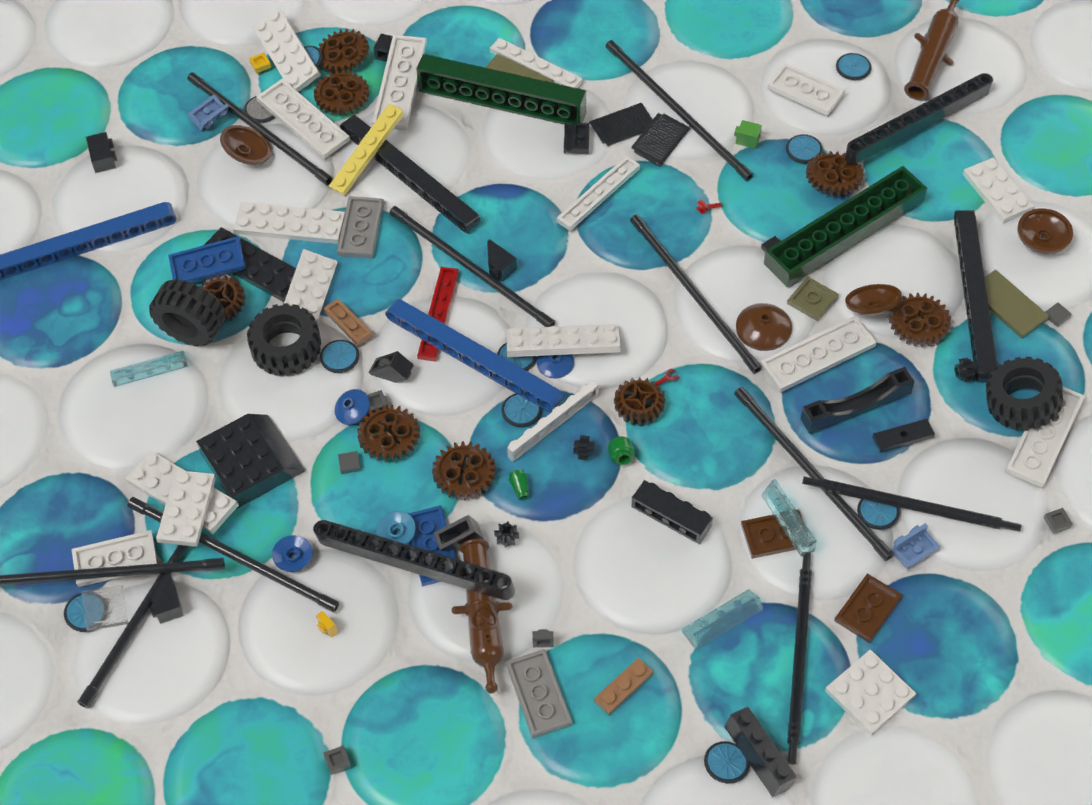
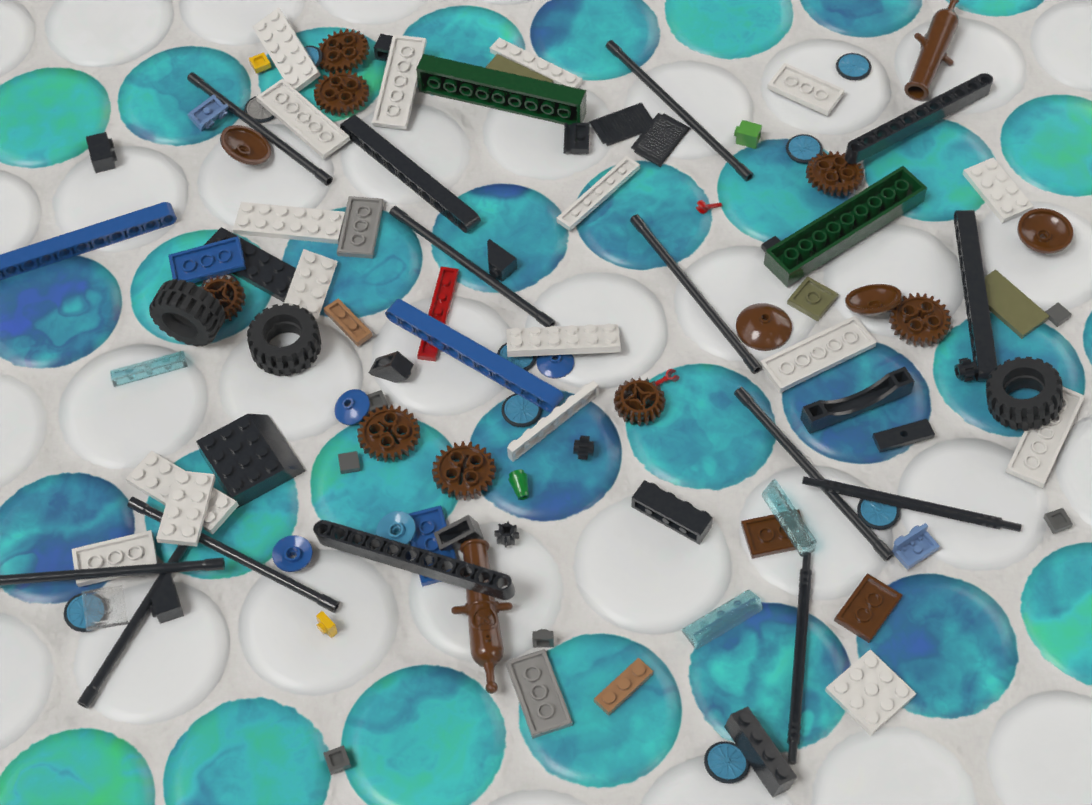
(339, 356): dark azure wheel -> none
(366, 149): light yellow plate -> none
(621, 450): green head -> none

